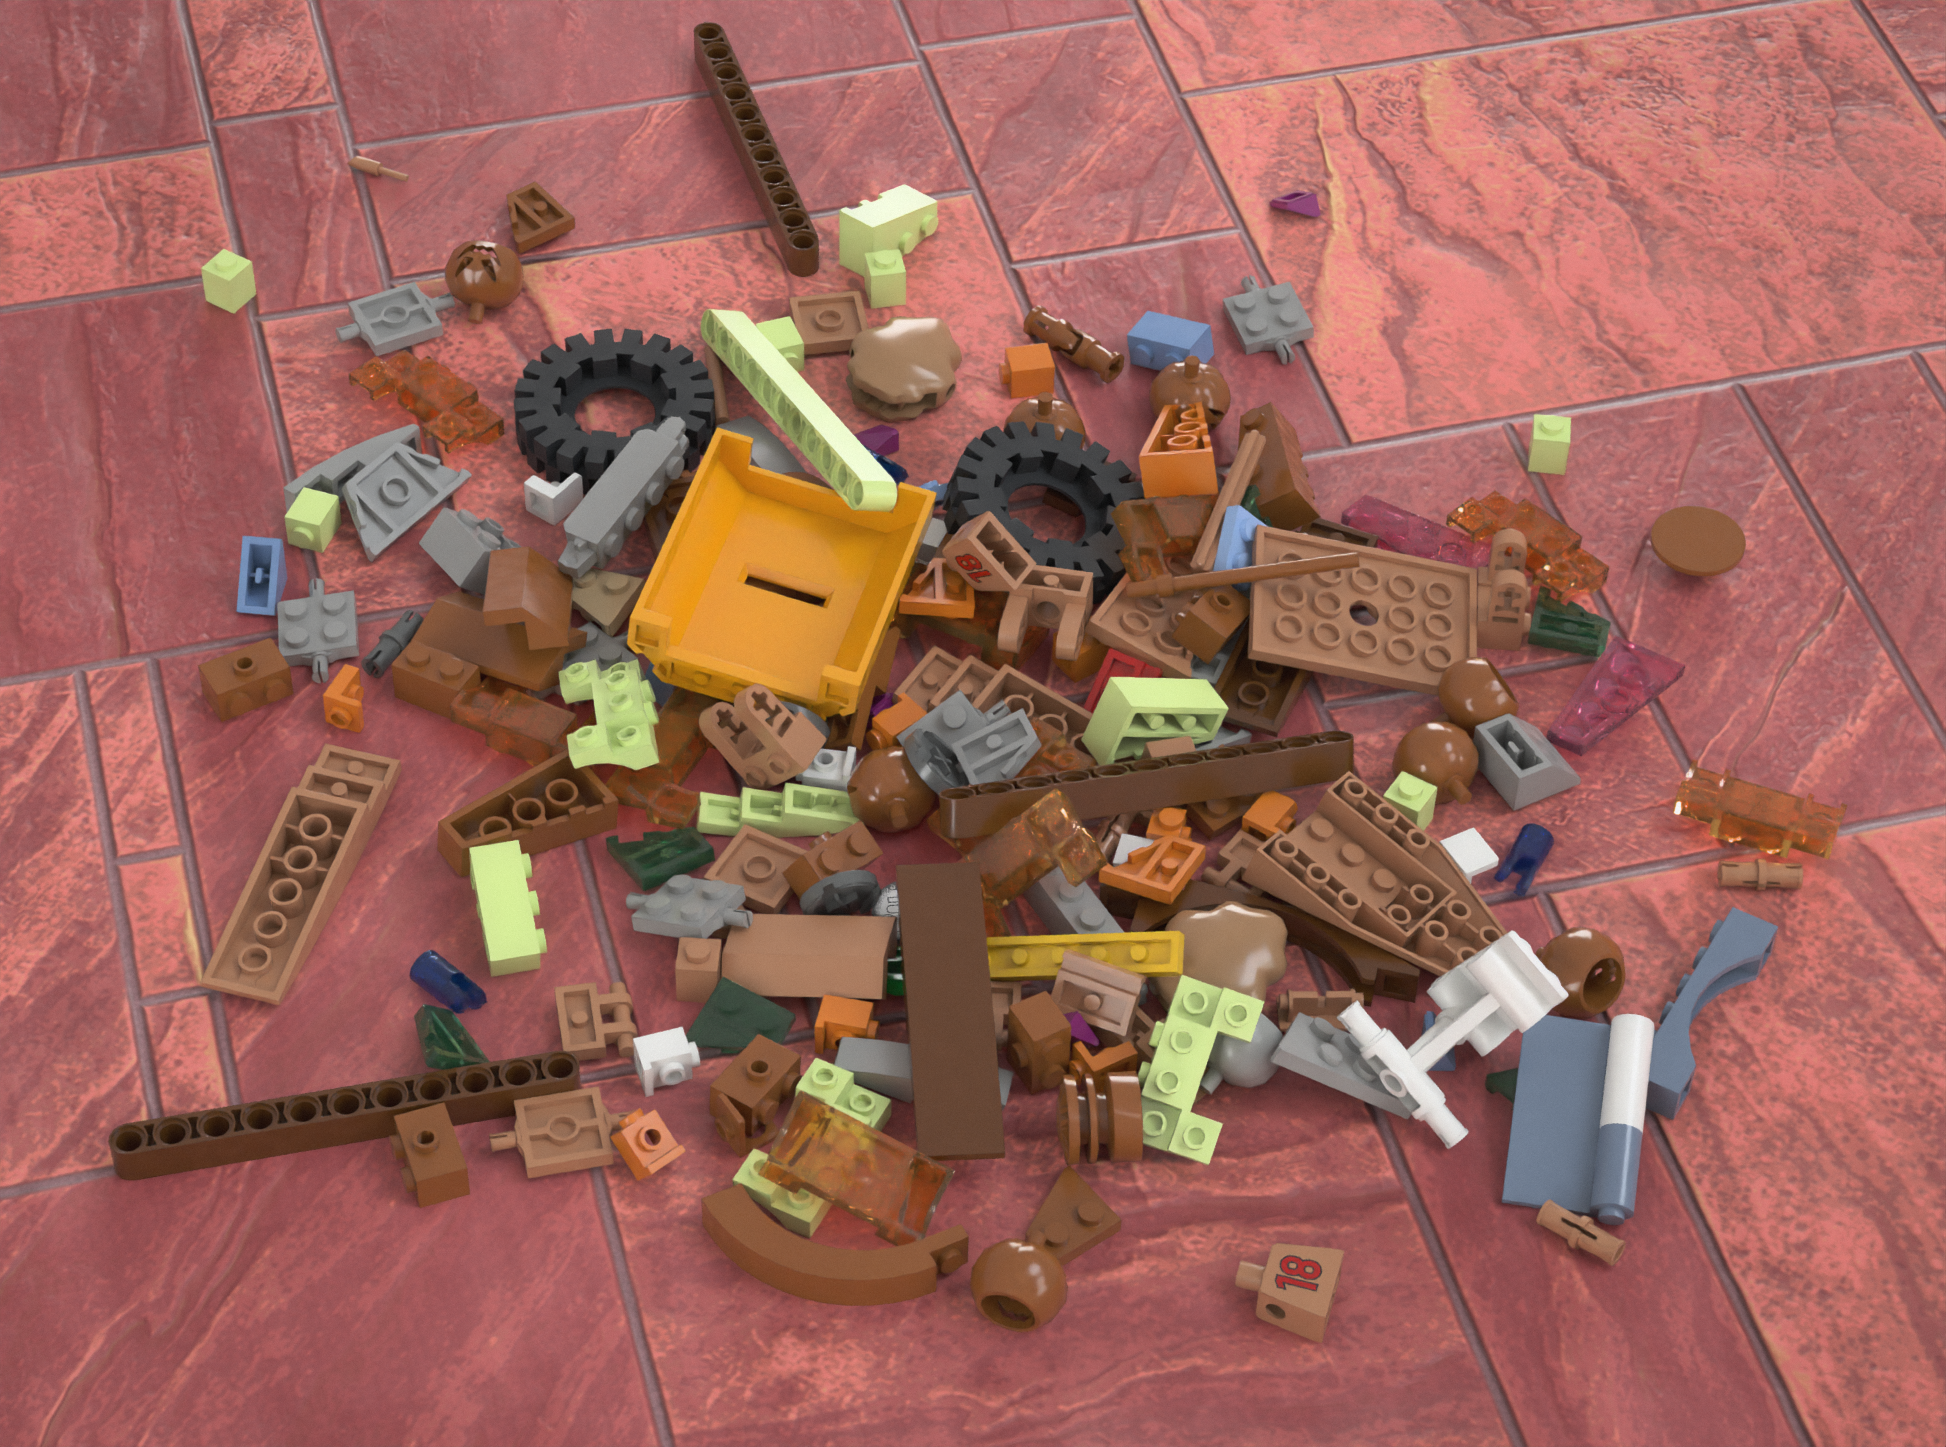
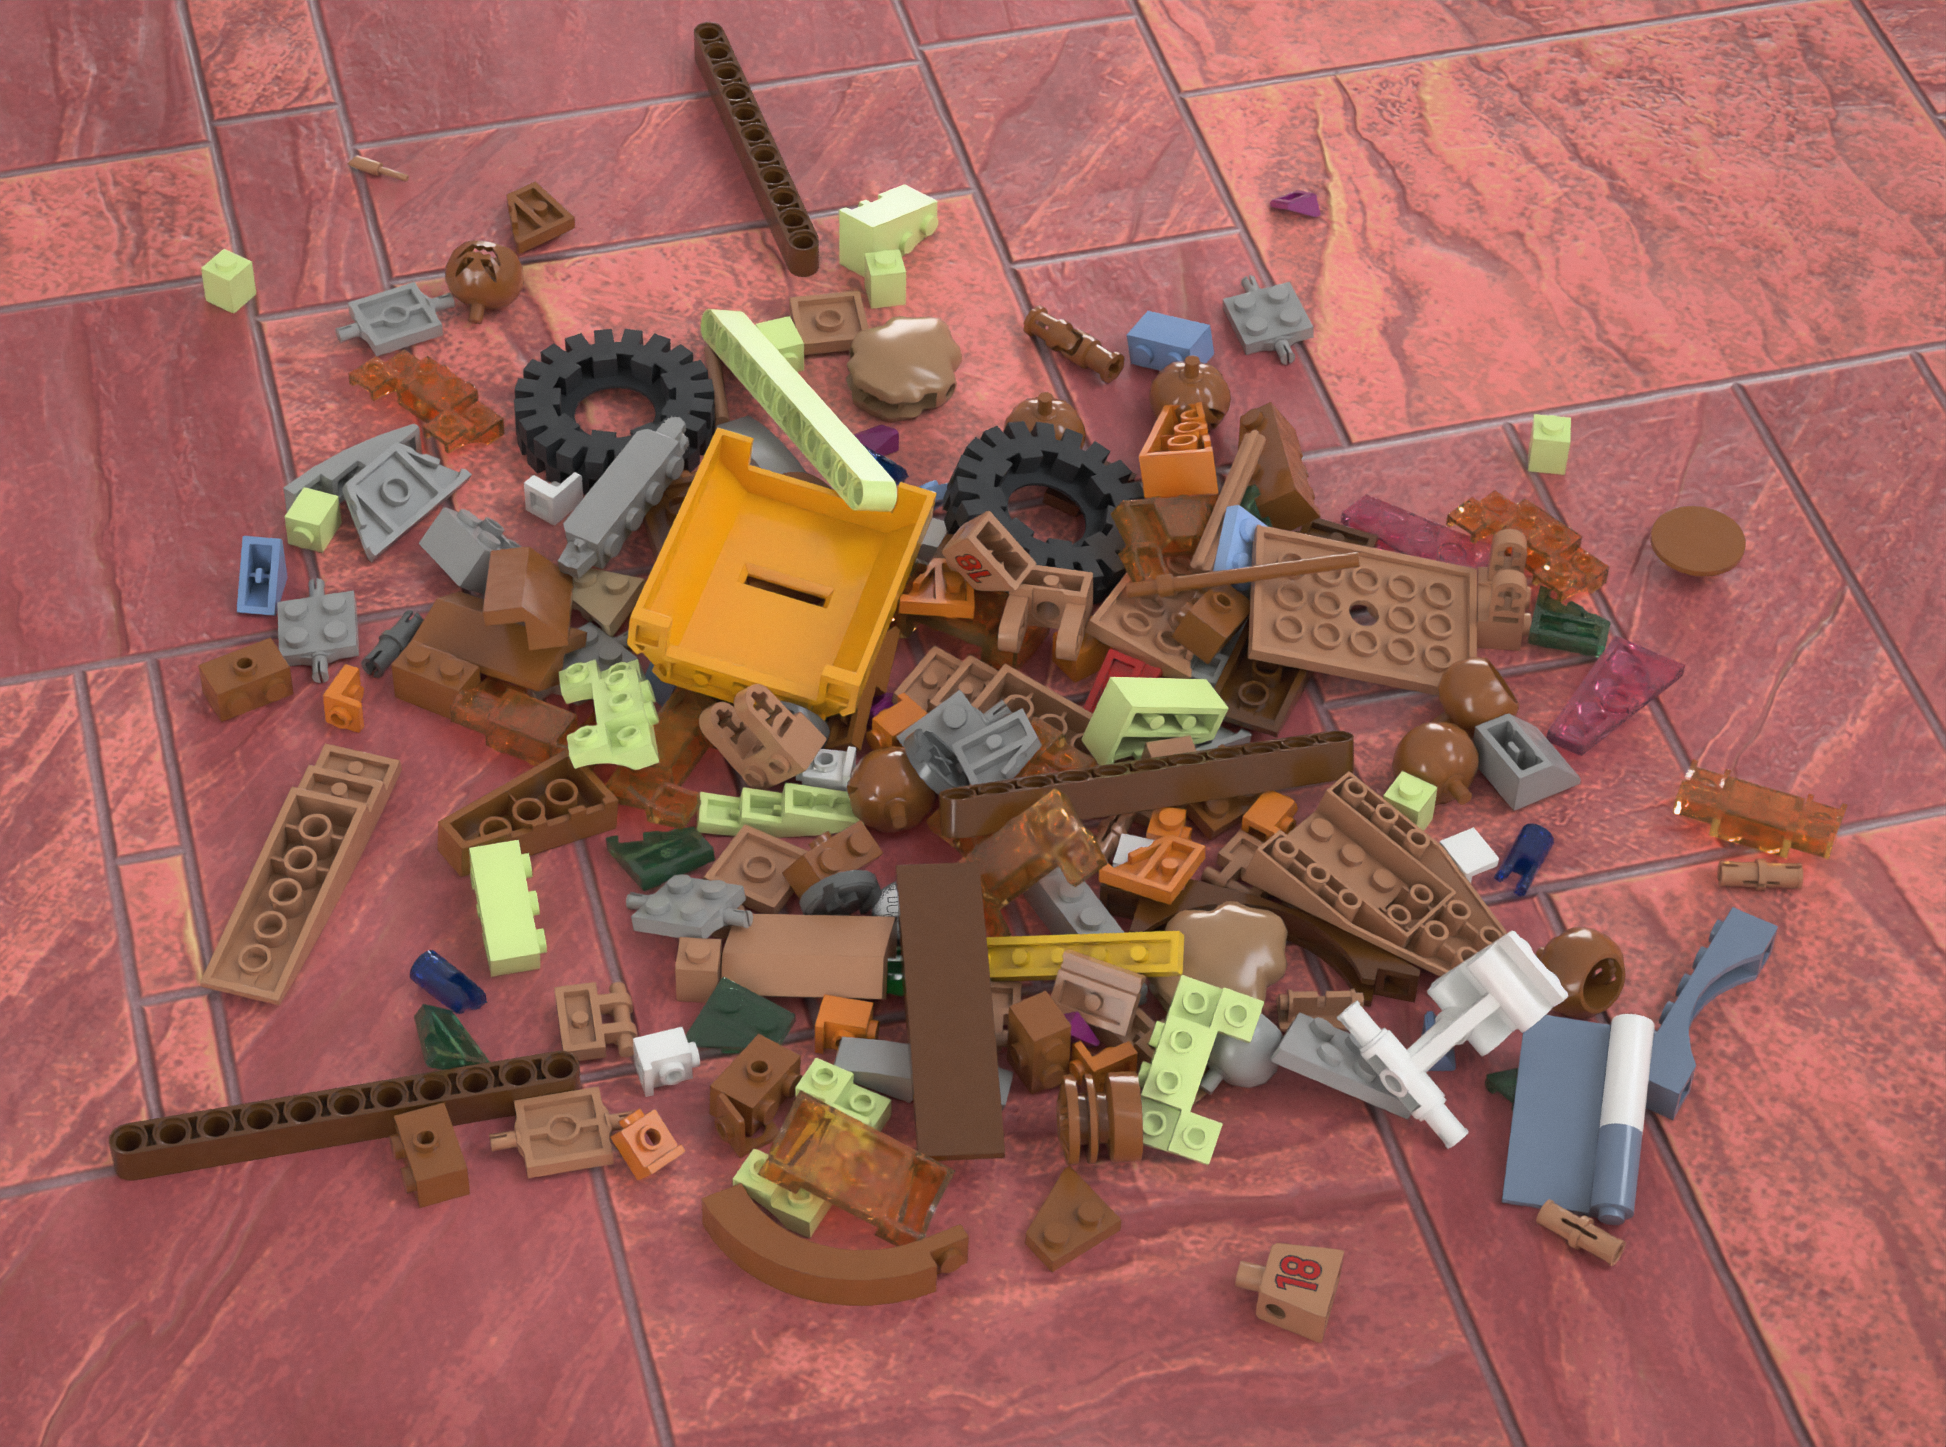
(1022, 1273): dark orange piece -> none
(1027, 370): orange brick -> none

